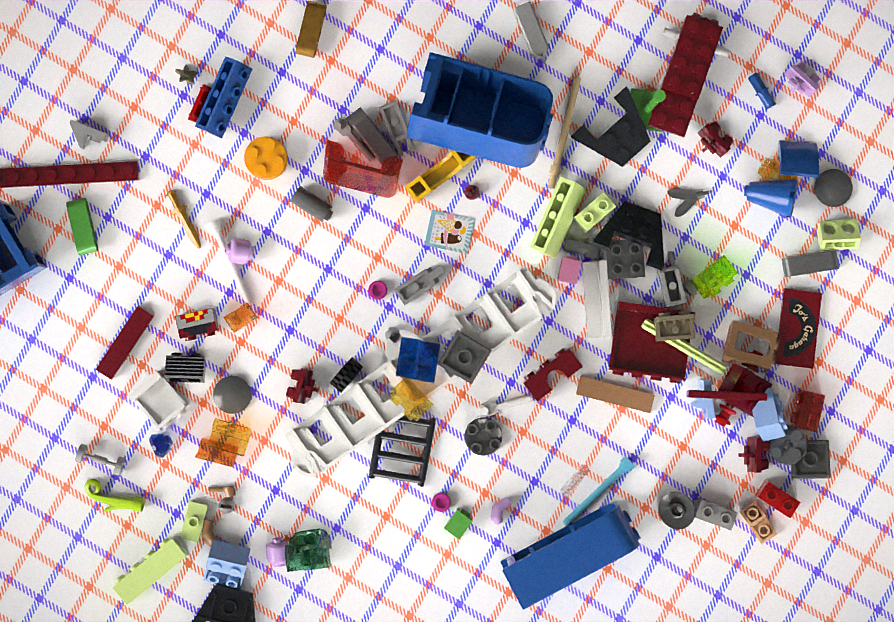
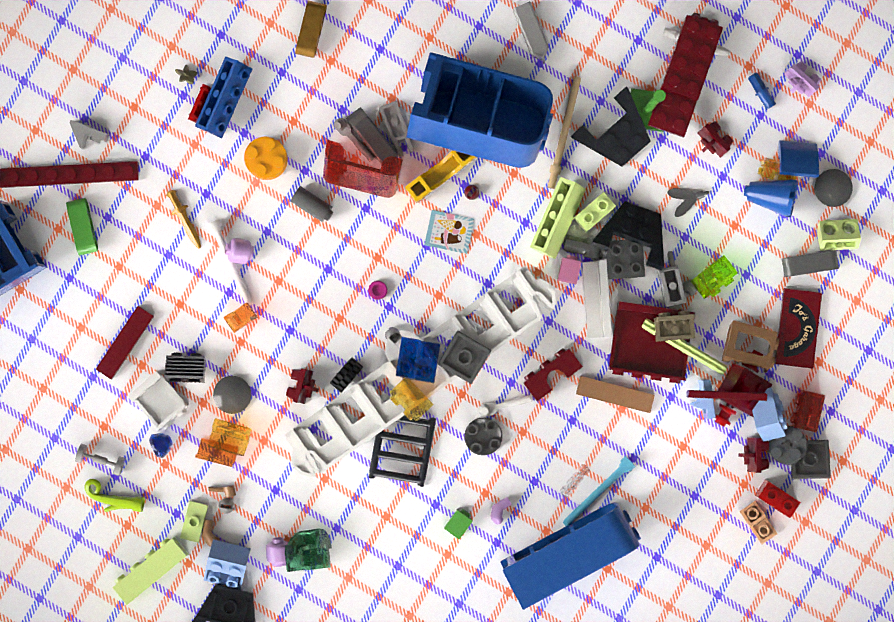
(197, 323): brick -> none
(418, 284): light grey hinge -> none
(441, 502): dark pink tile -> none
(669, 513): dark grey dish -> none
(715, 514): light grey brick -> none

